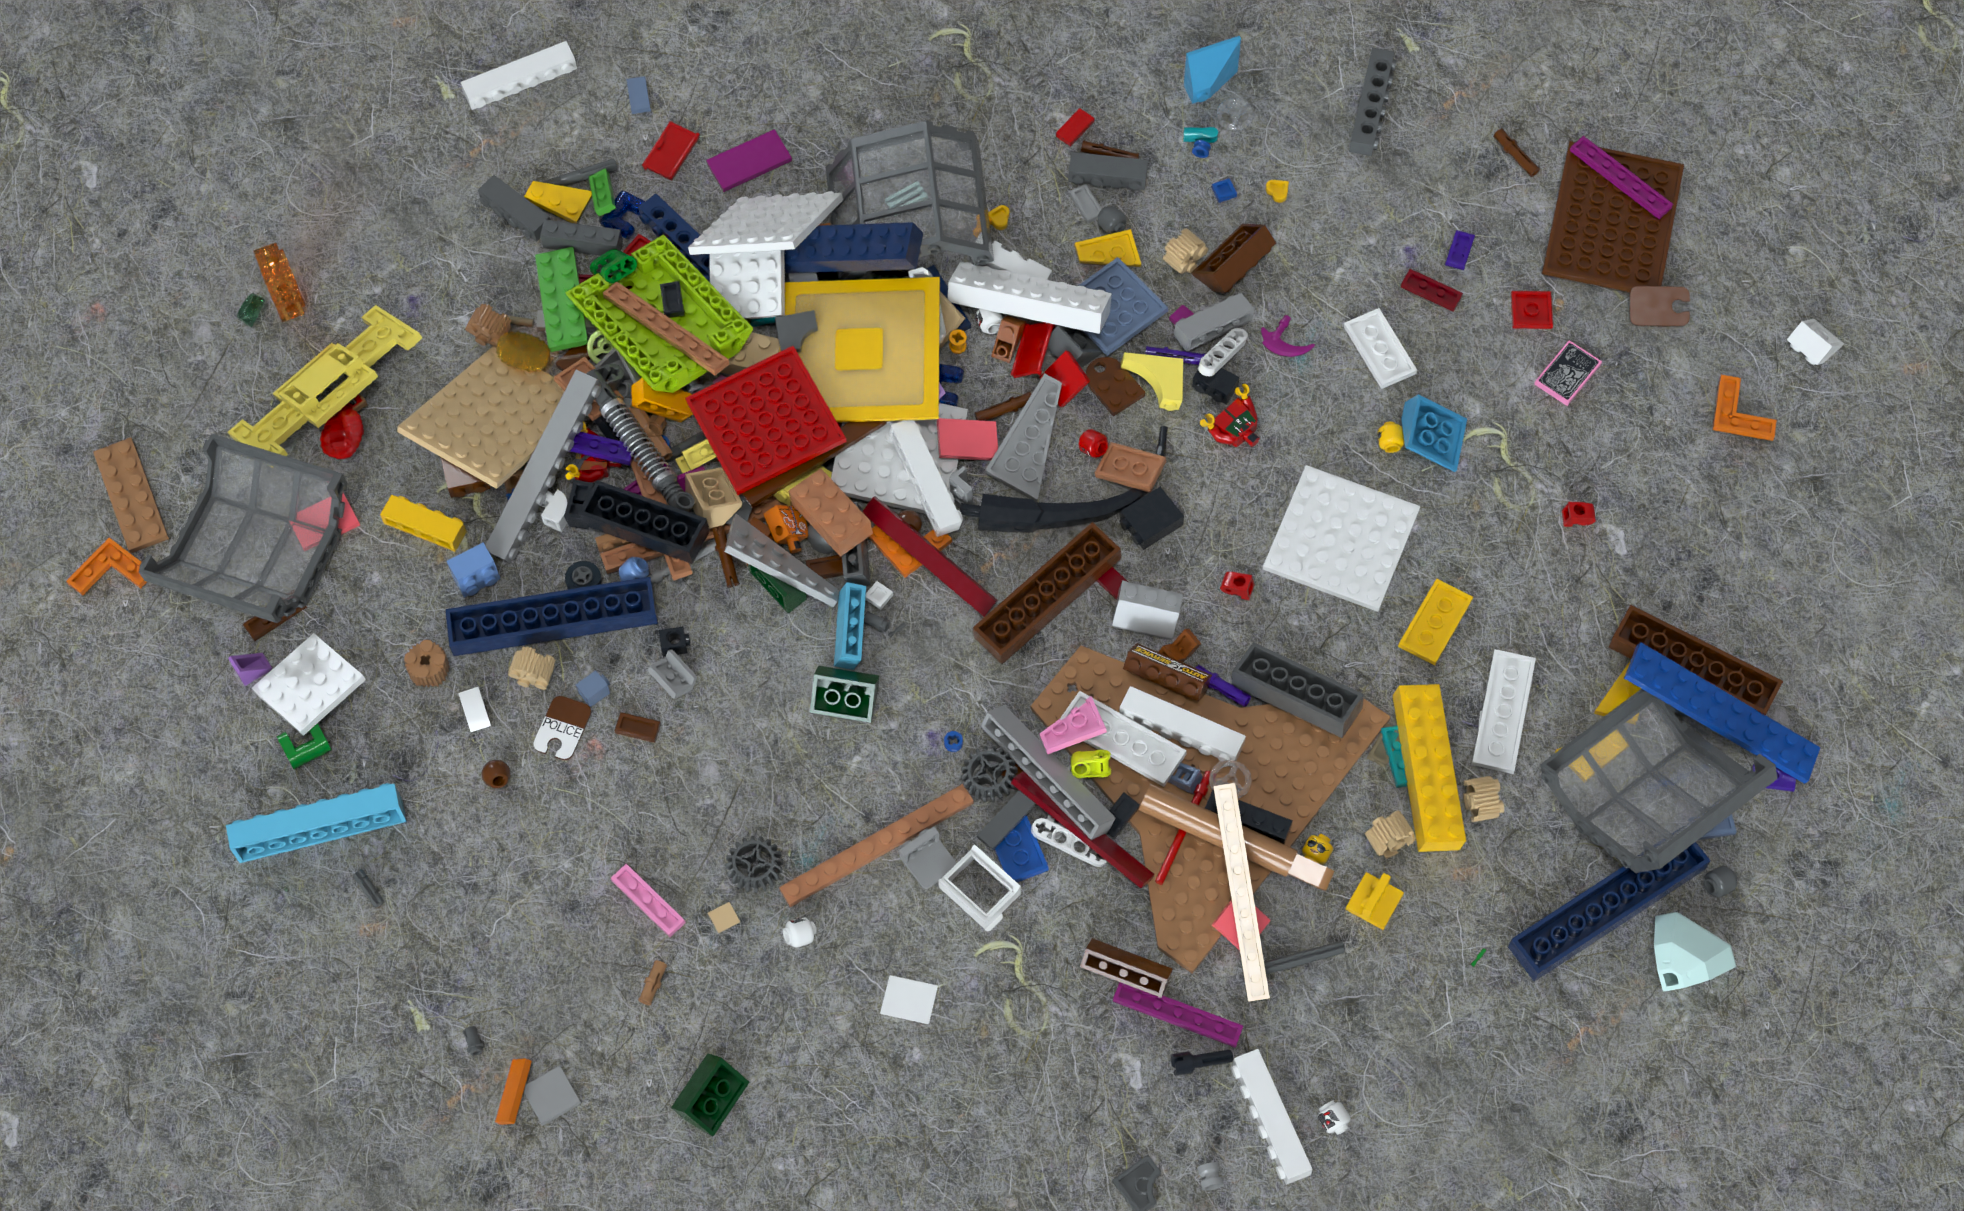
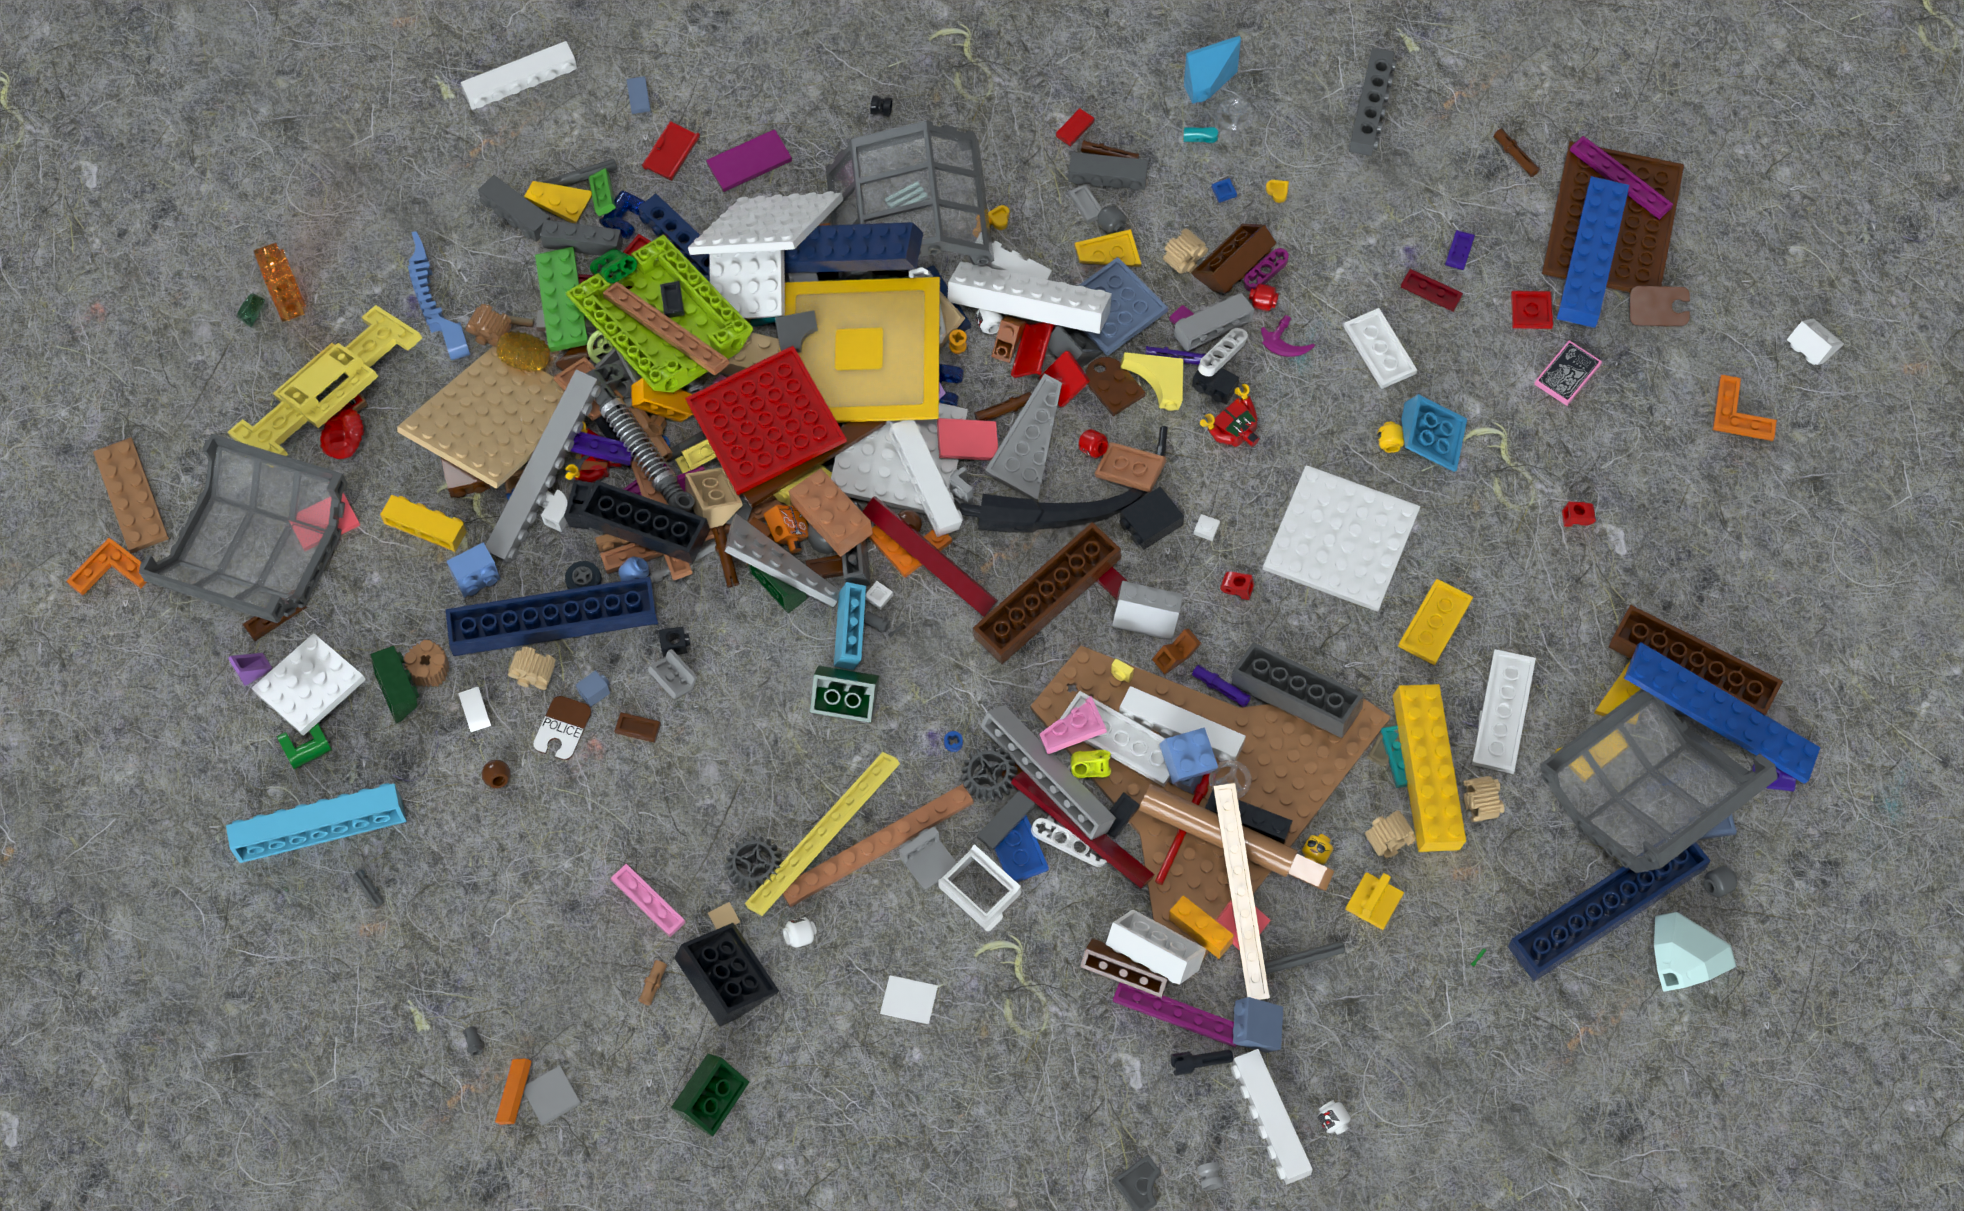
(394, 682): none -> dark green slope
(451, 331): none -> medium blue piece
(725, 973): none -> black slope
(822, 833): none -> light yellow plate
(881, 106): none -> black wheel
(1122, 671): none -> light yellow plate
(1155, 946): none -> white brick
(1167, 672): reddish brown brick -> none
(1188, 755): none -> medium blue brick
(1201, 149): blue bush -> none
(1201, 927): none -> light orange brick
(1206, 527): none -> white plate
(1258, 1024): none -> sand blue brick
(1264, 297): none -> red head
(1268, 261): none -> magenta beam
(1593, 252): none -> blue brick

